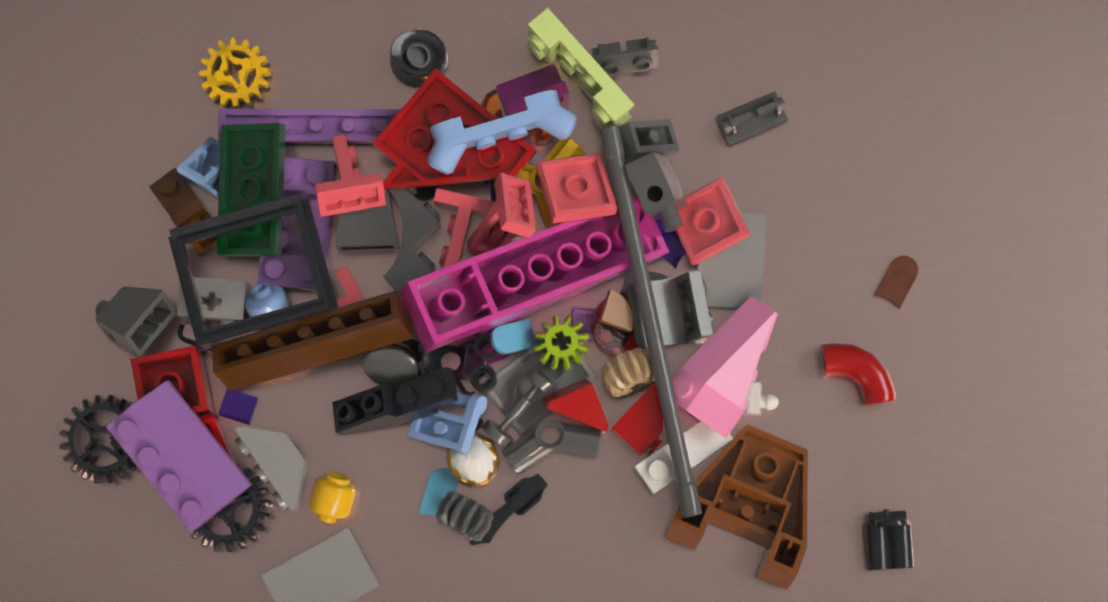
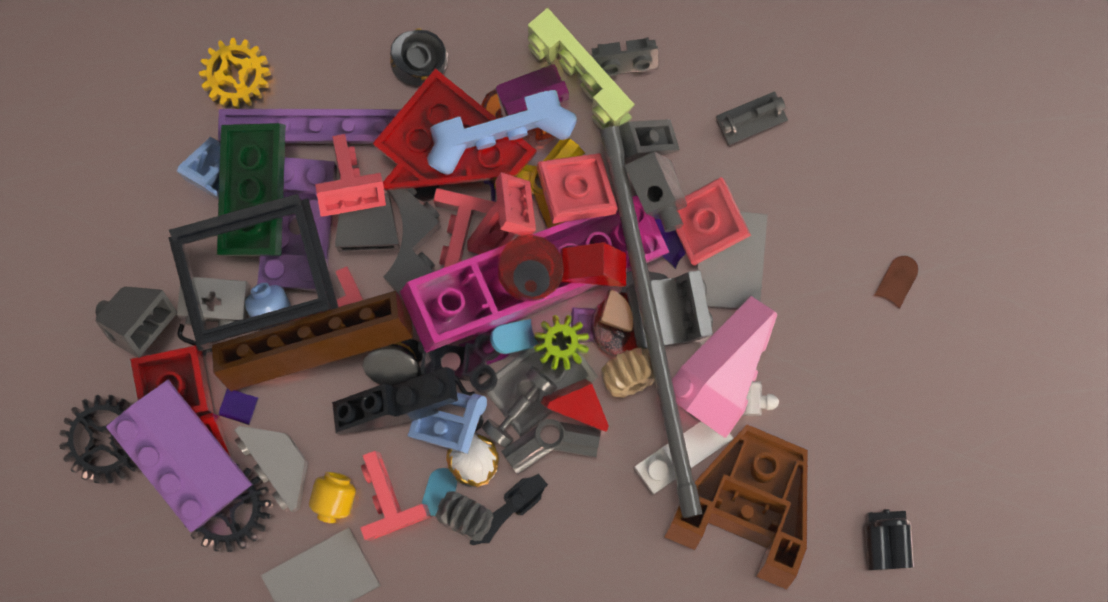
(182, 205): reddish brown bracket -> none
(386, 501): none -> coral bracket
(530, 268): none -> clear red tile
(594, 265): none -> red slope
(642, 424): red slope -> none
(862, 368): red cylinder -> none

